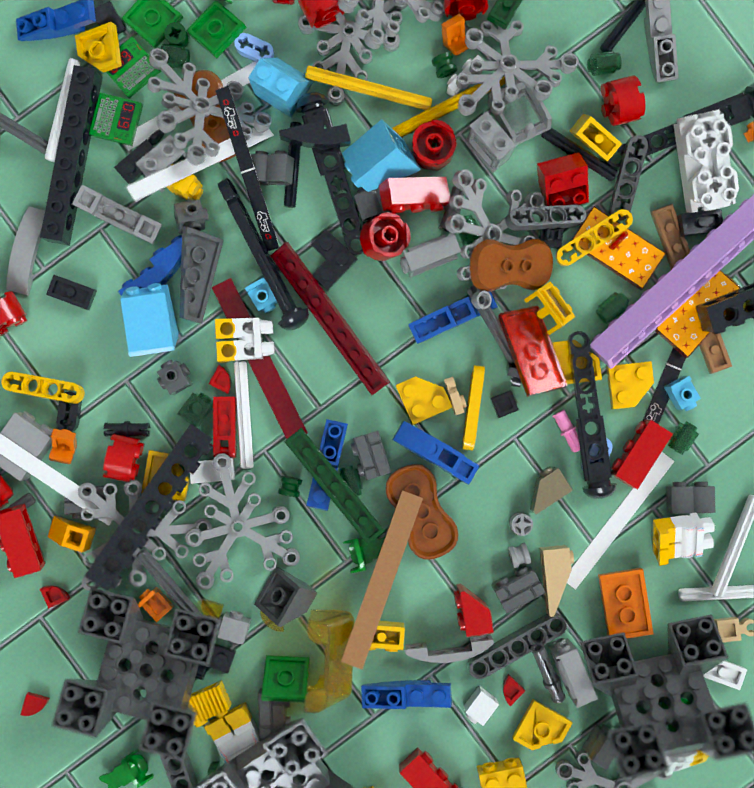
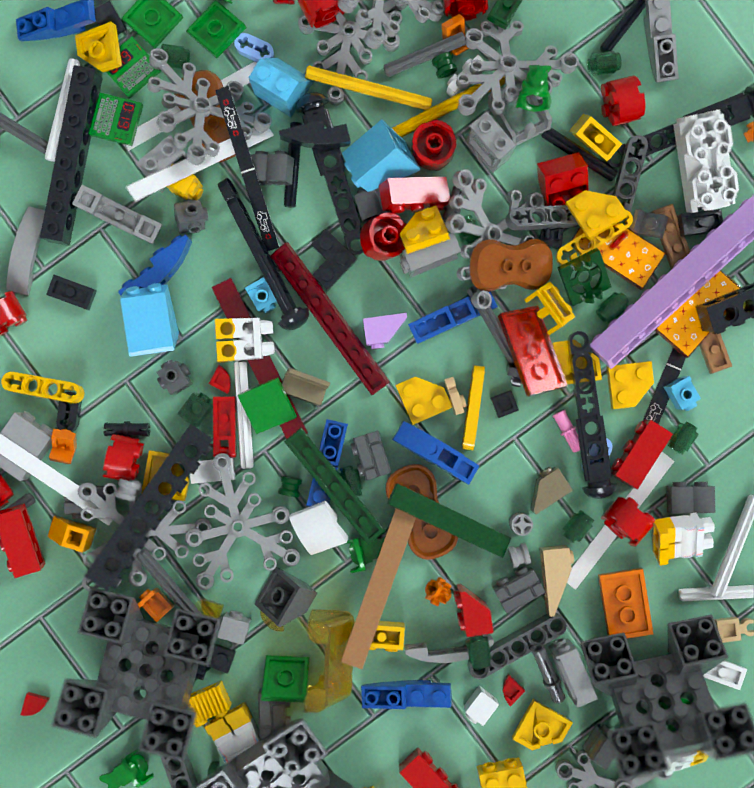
(54, 595): red tile -> none
(127, 490): none -> light grey wheel
(128, 168): black hinge -> none
(180, 39): dark green wheel -> none
(198, 270): dark grey wing -> none
(267, 405): none -> green tile
(304, 386): none -> dark tan panel
(318, 528): none -> white slope
(382, 329): none -> lavender slope
(424, 54): none -> dark grey axle
(424, 230): none -> yellow plate
(438, 591): none -> orange gear
(449, 520): none -> dark green tile
(478, 651): none -> clear green brick
(535, 84): none -> green hair
(577, 264): none -> dark green piece
(578, 526): none -> clear green brick
(596, 212): none -> yellow plate
(627, 520): none -> red brick
(649, 224): none -> flat silver bracket

